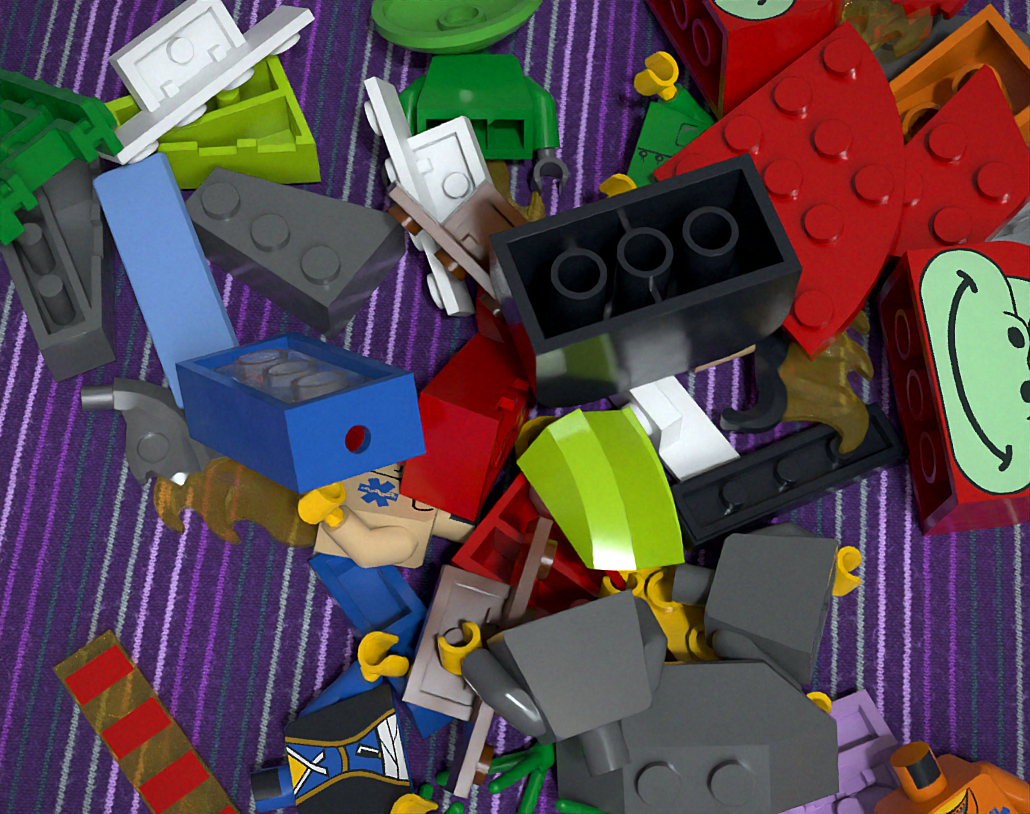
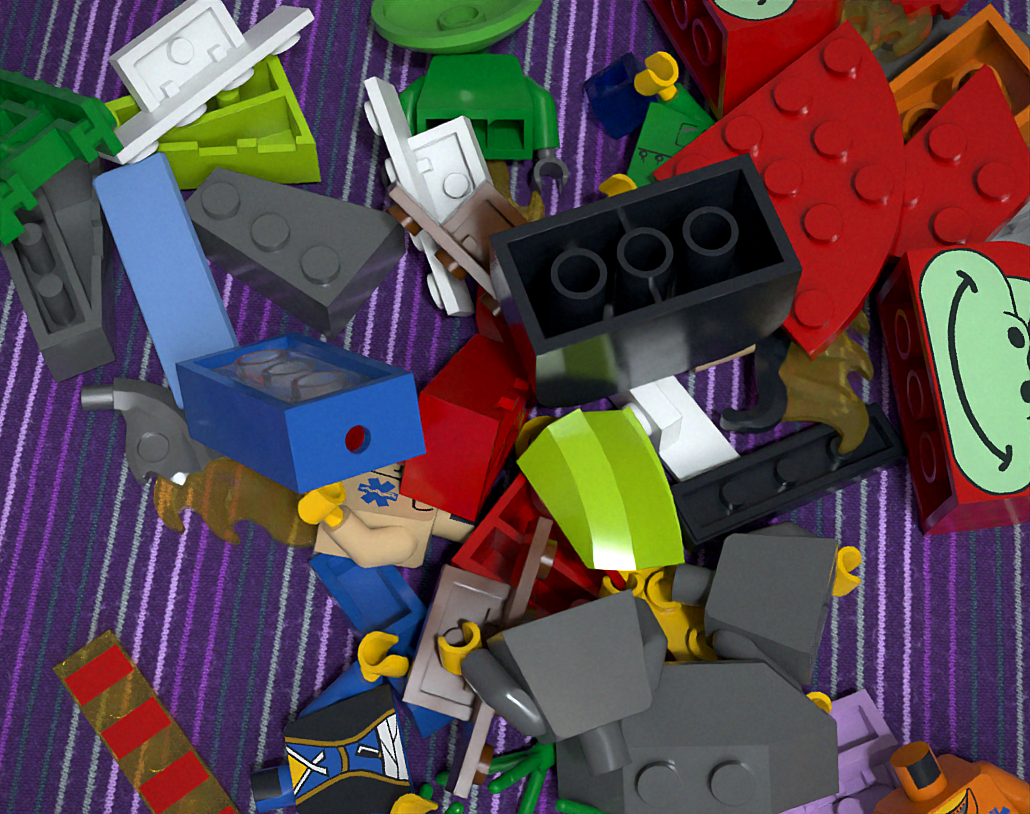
(615, 97): none -> clear blue slope

